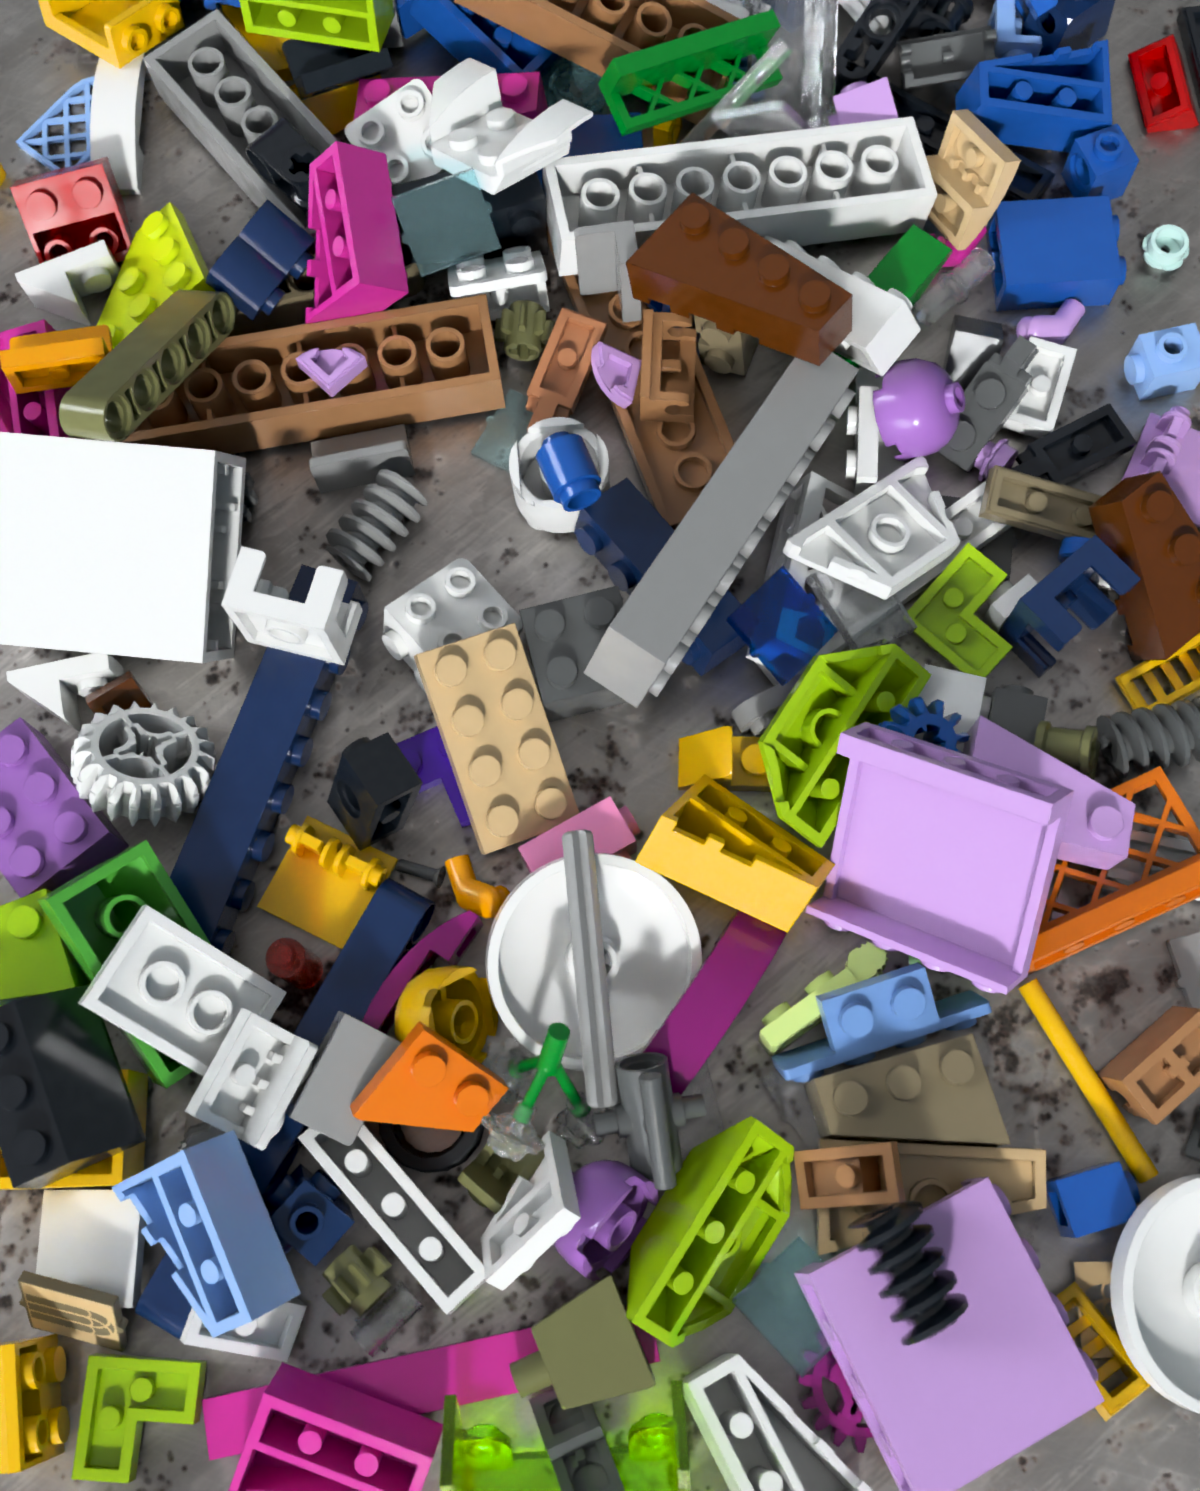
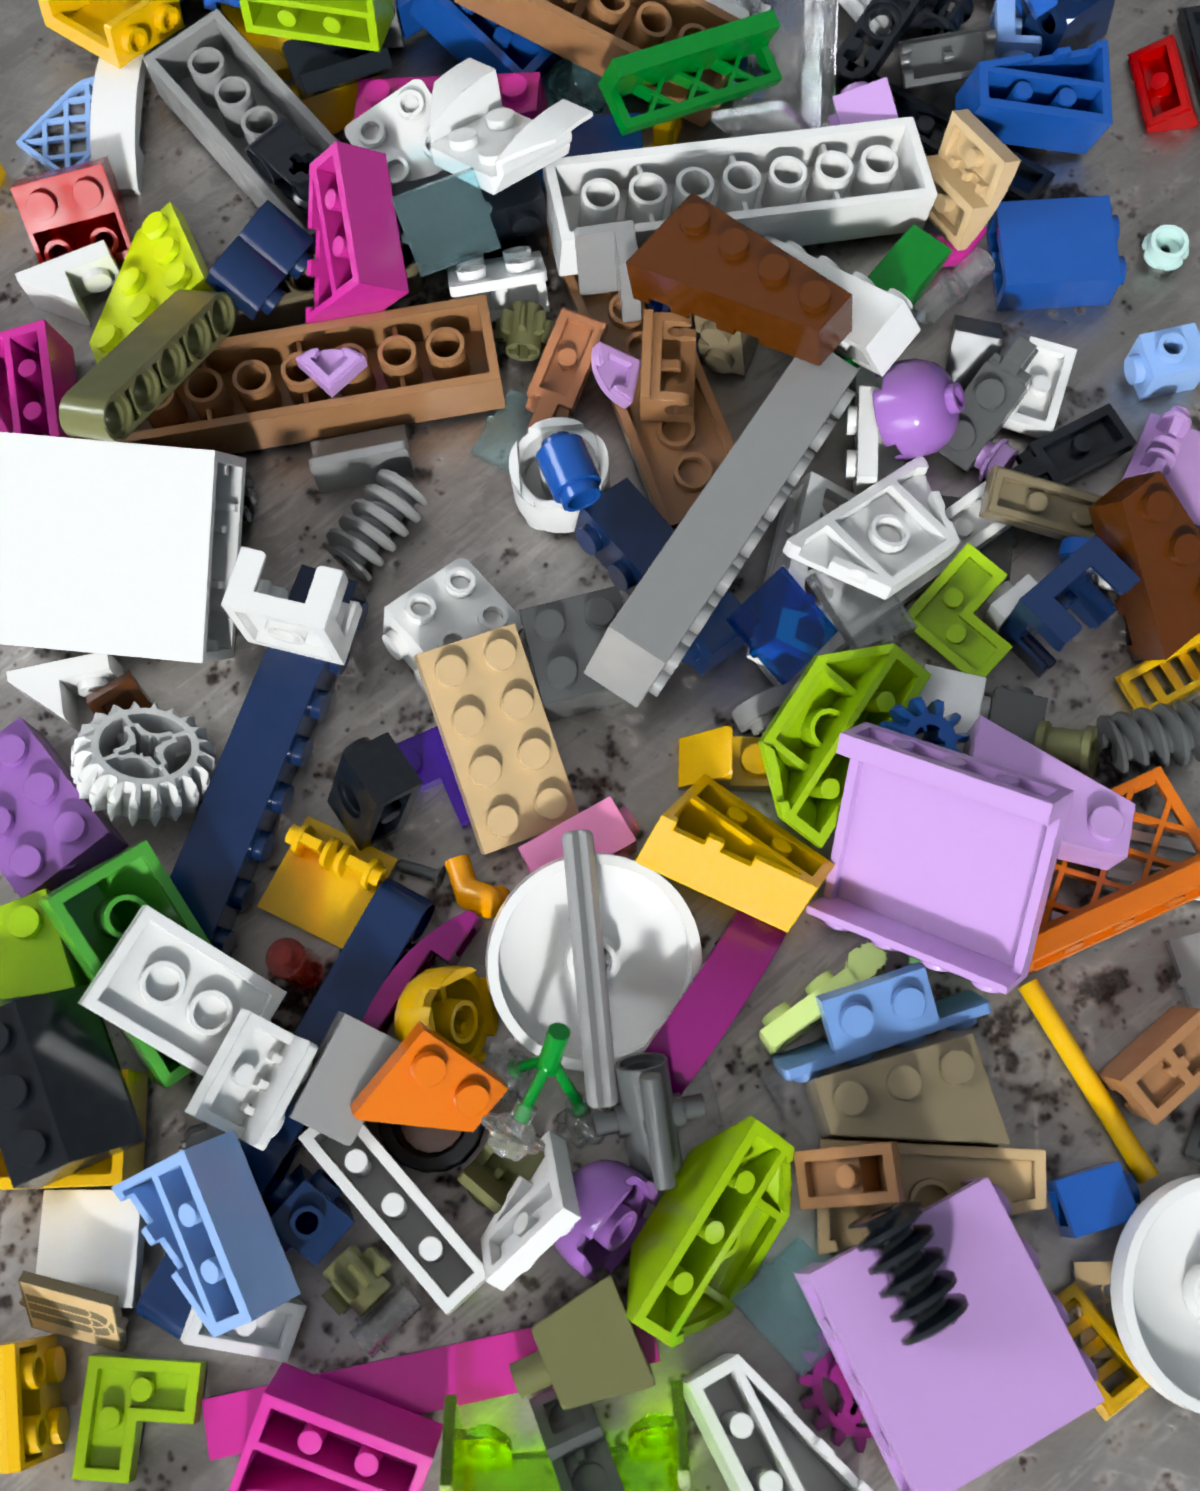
(54, 357): light orange panel -> none
(742, 89): clear bar -> none
(1052, 327): lavender arm -> none
(1100, 164): blue brick -> none

